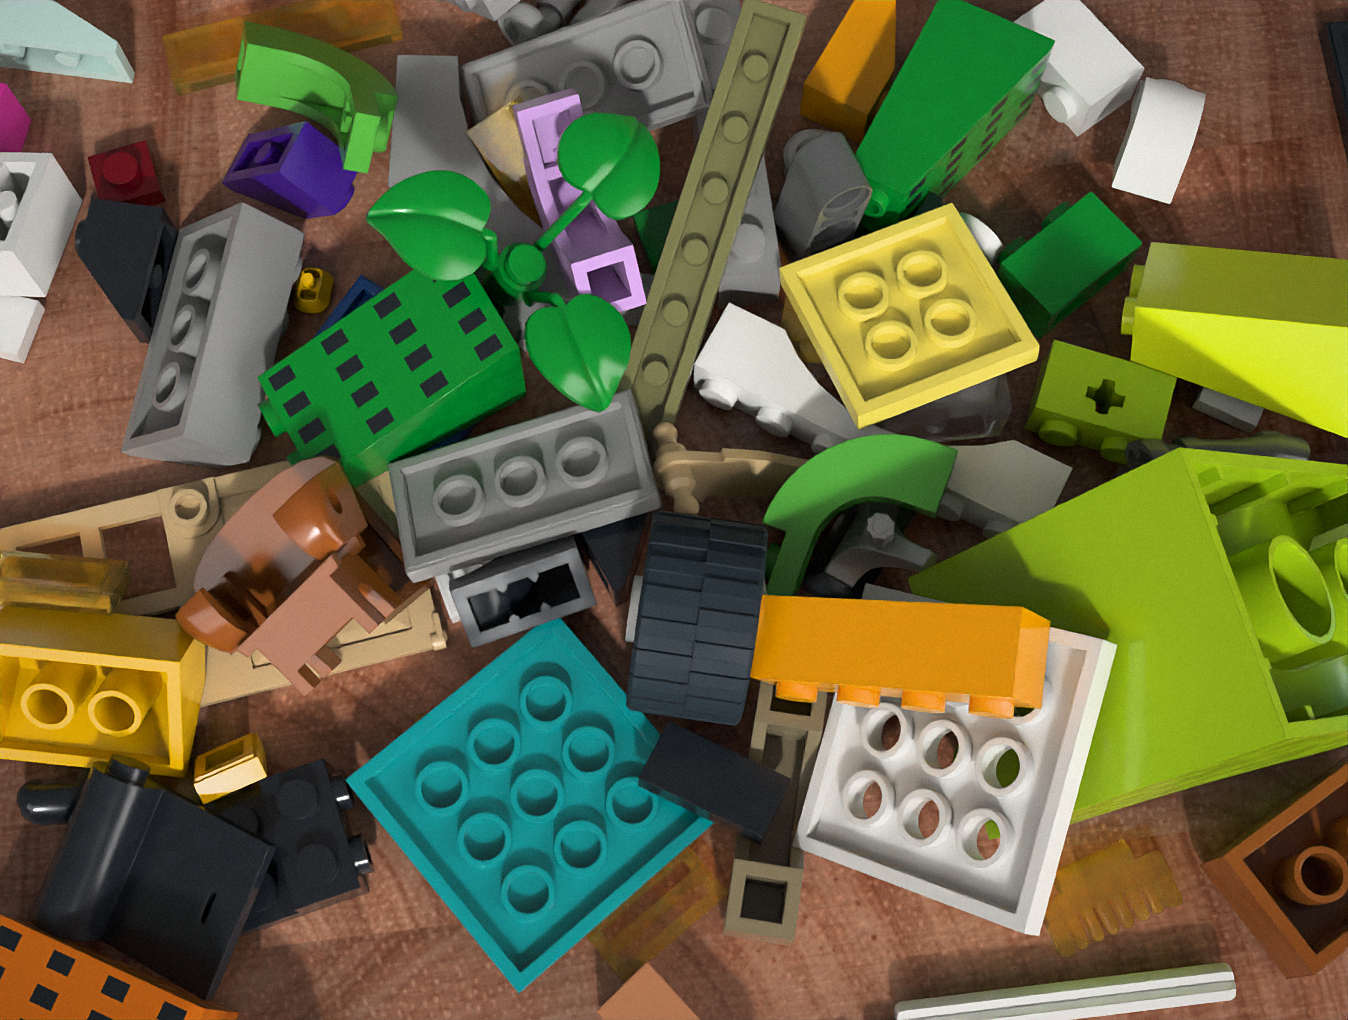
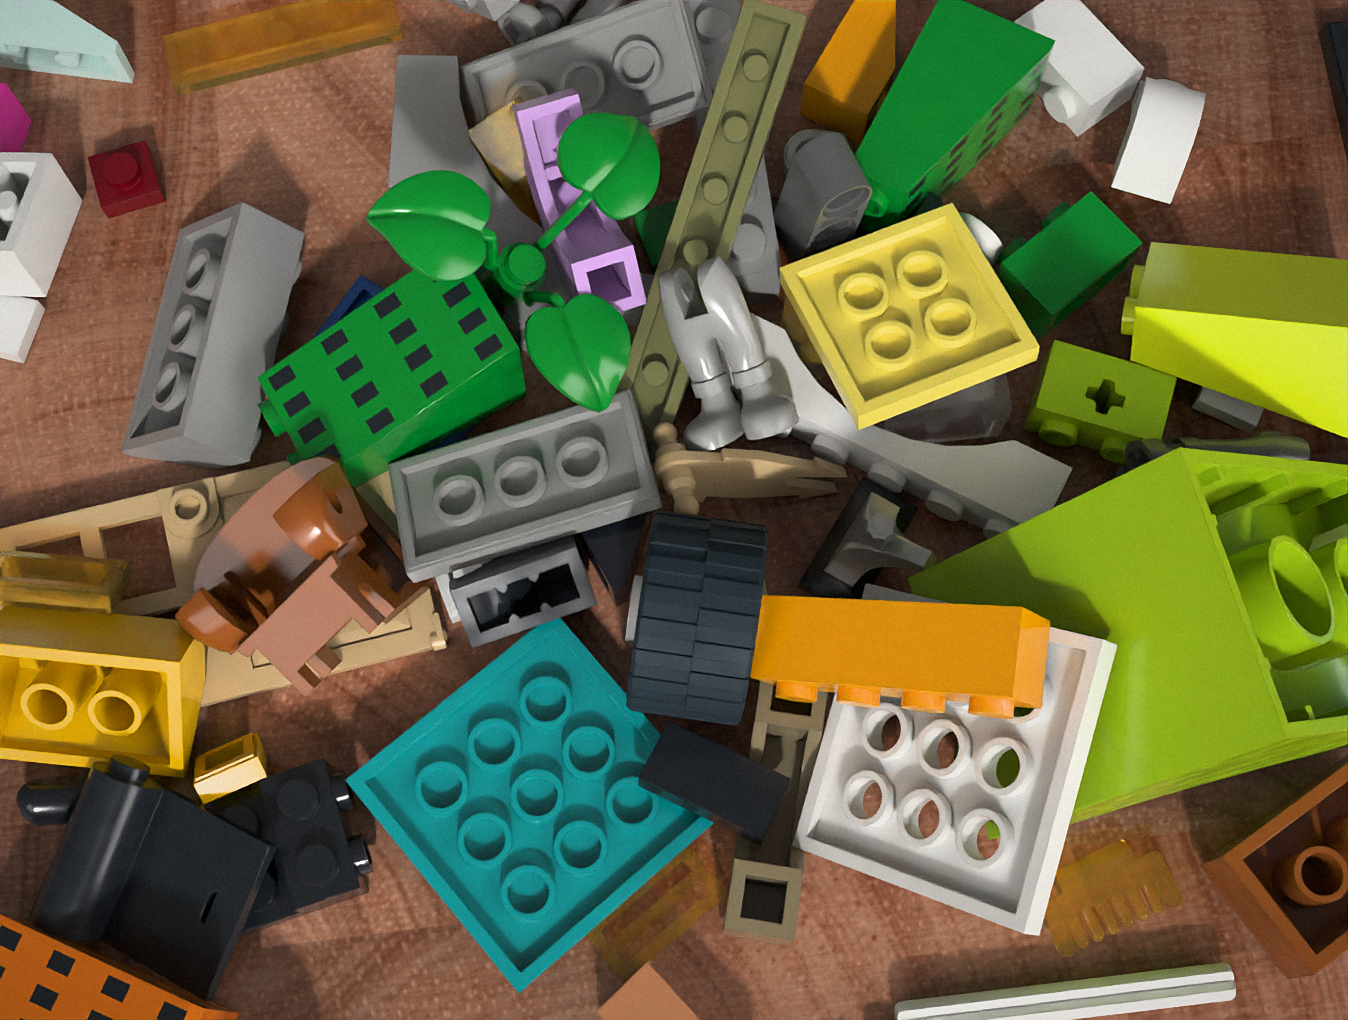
(129, 257): black slope -> none
(292, 171): dark purple slope -> none
(313, 290): yellow rock -> none
(319, 83): bright green arch -> none
(694, 339): none -> light grey piece
(852, 473): bright green arch -> none

